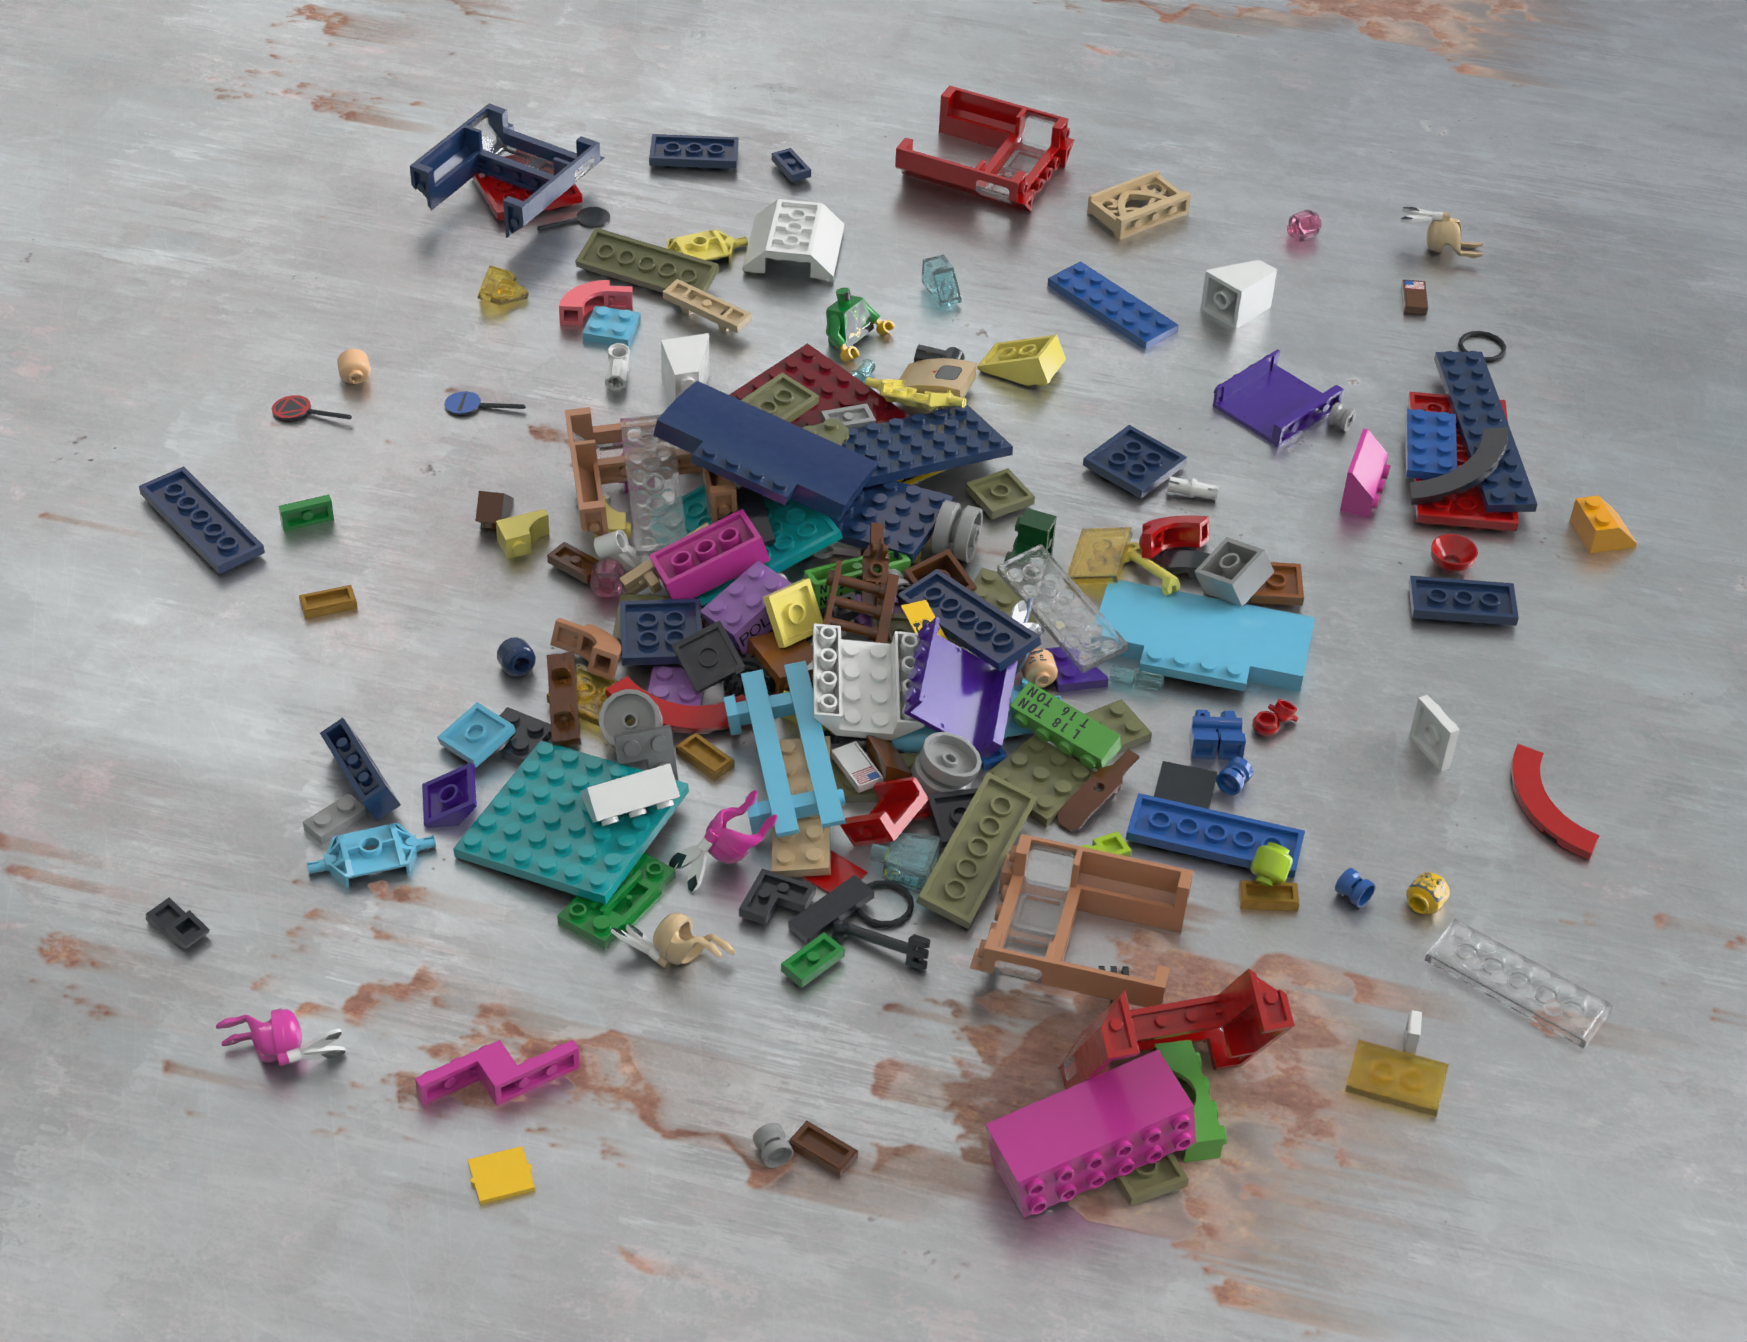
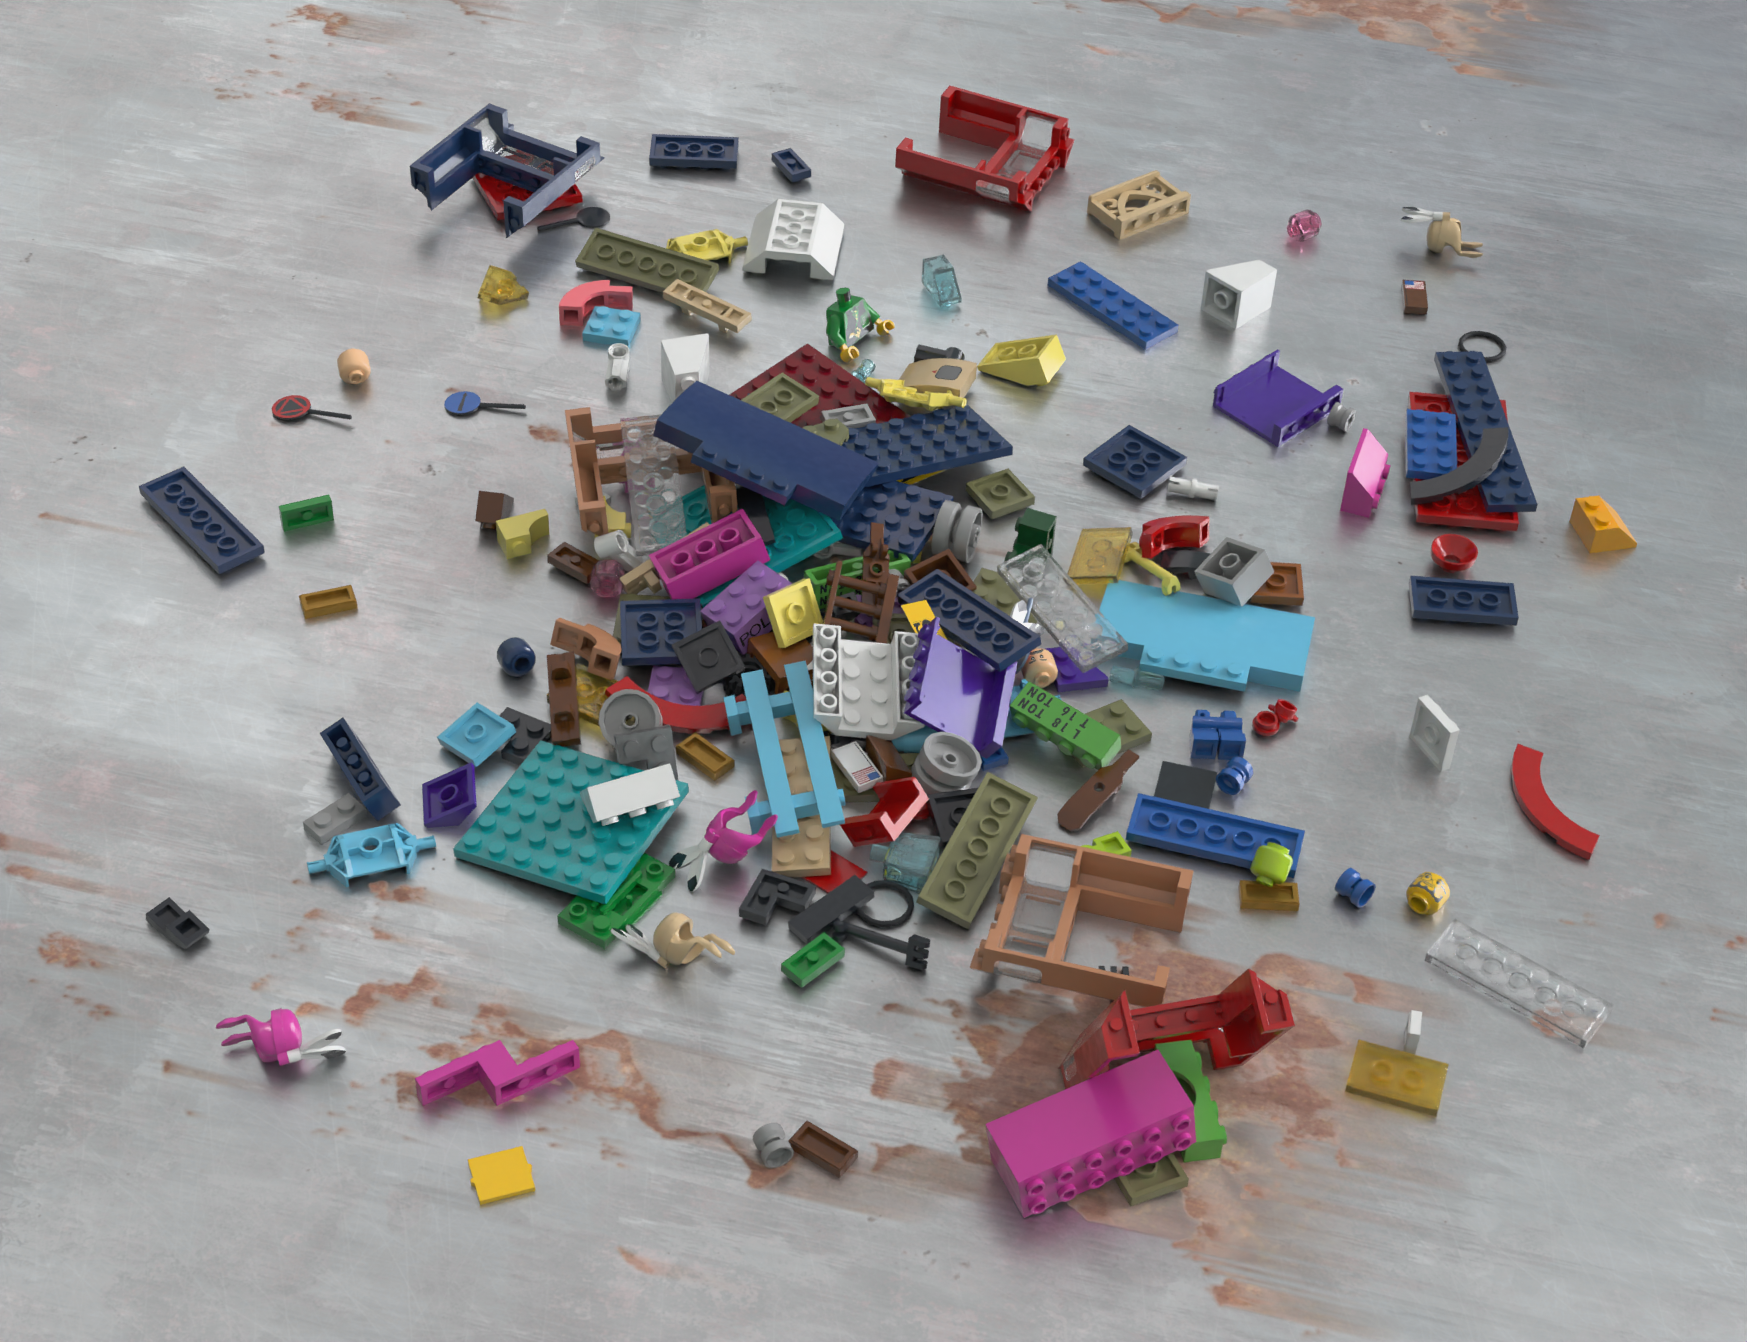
(1044, 773): olive plate -> none

